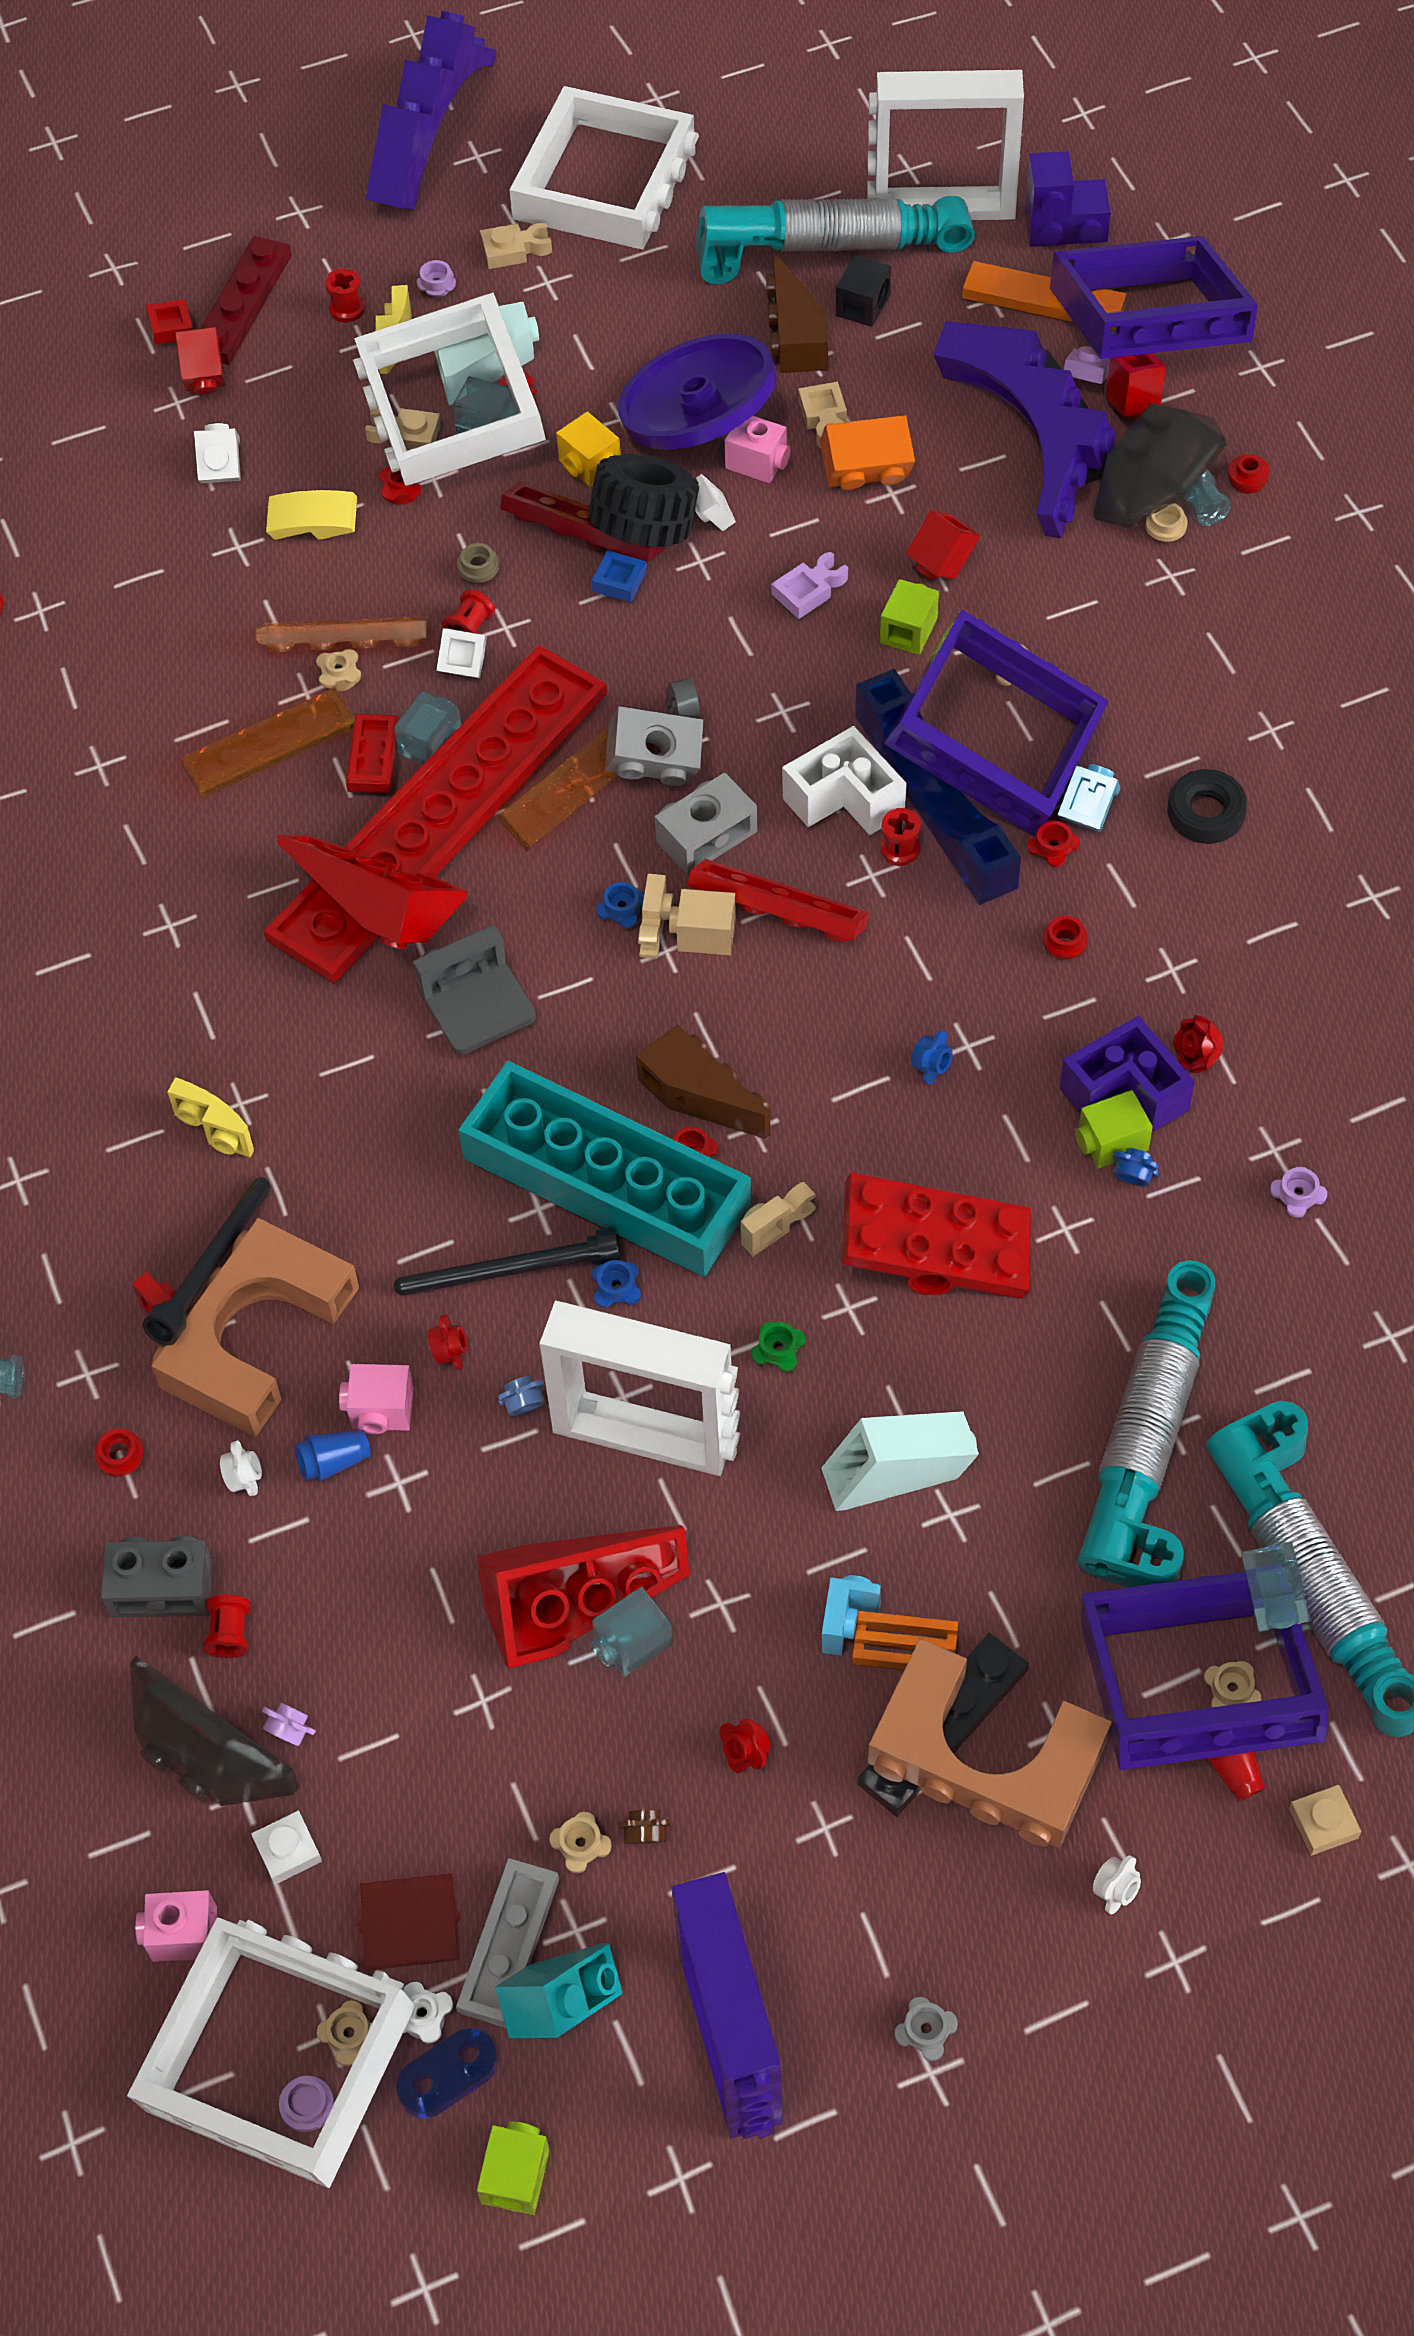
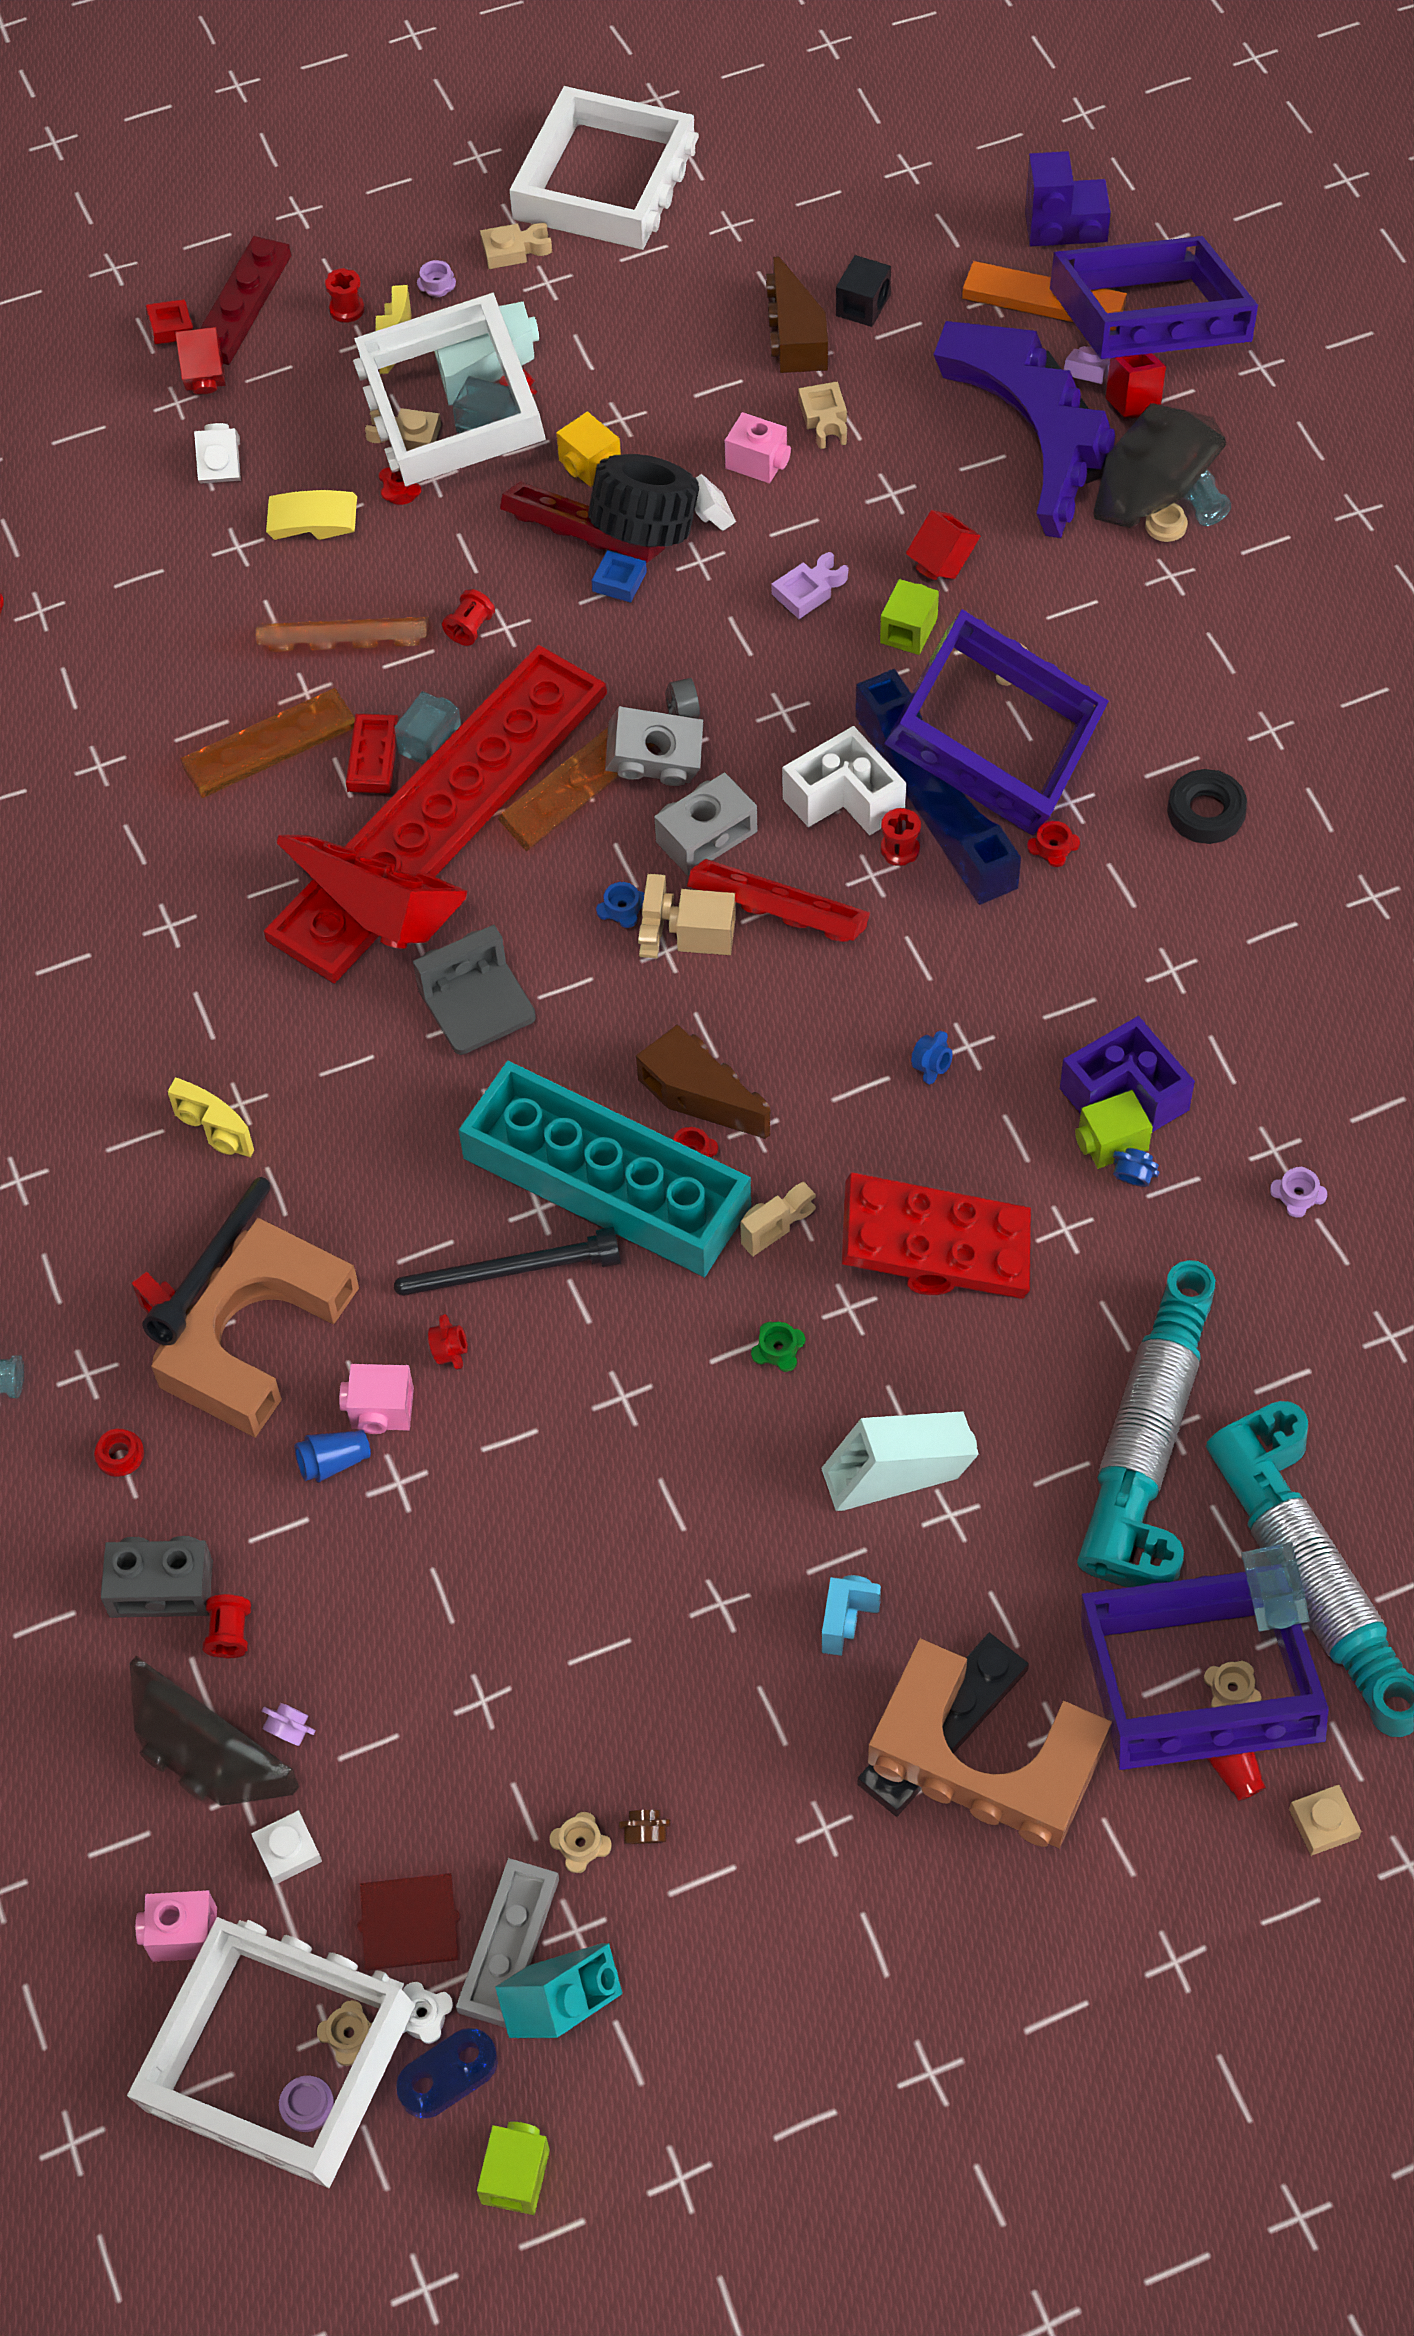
(240, 1469): white plate -> none
(339, 669): tan plate -> none
(426, 89): dark purple arch -> none
(461, 653): white plate -> none
(478, 563): dark tan plate -> none
(522, 1395): medium blue plate -> none
(552, 1590): red wedge -> none
(613, 1272): blue plate -> none
(631, 1632): clear light blue brick -> none
(650, 1352): white window -> none
(697, 391): dark purple dish -> none
(728, 2006): dark purple window -> none
(745, 1745): red plate -> none
(836, 226): piece -> none
(867, 452): orange brick -> none
(899, 1624): orange tile -> none
(922, 2013): light grey plate -> none
(950, 91): white window -> none
(1065, 927): red plate -> none
(1089, 797): bracket -> none
(1117, 1882): white plate -> none
(1198, 1044): red plate -> none
(1248, 473): red plate -> none

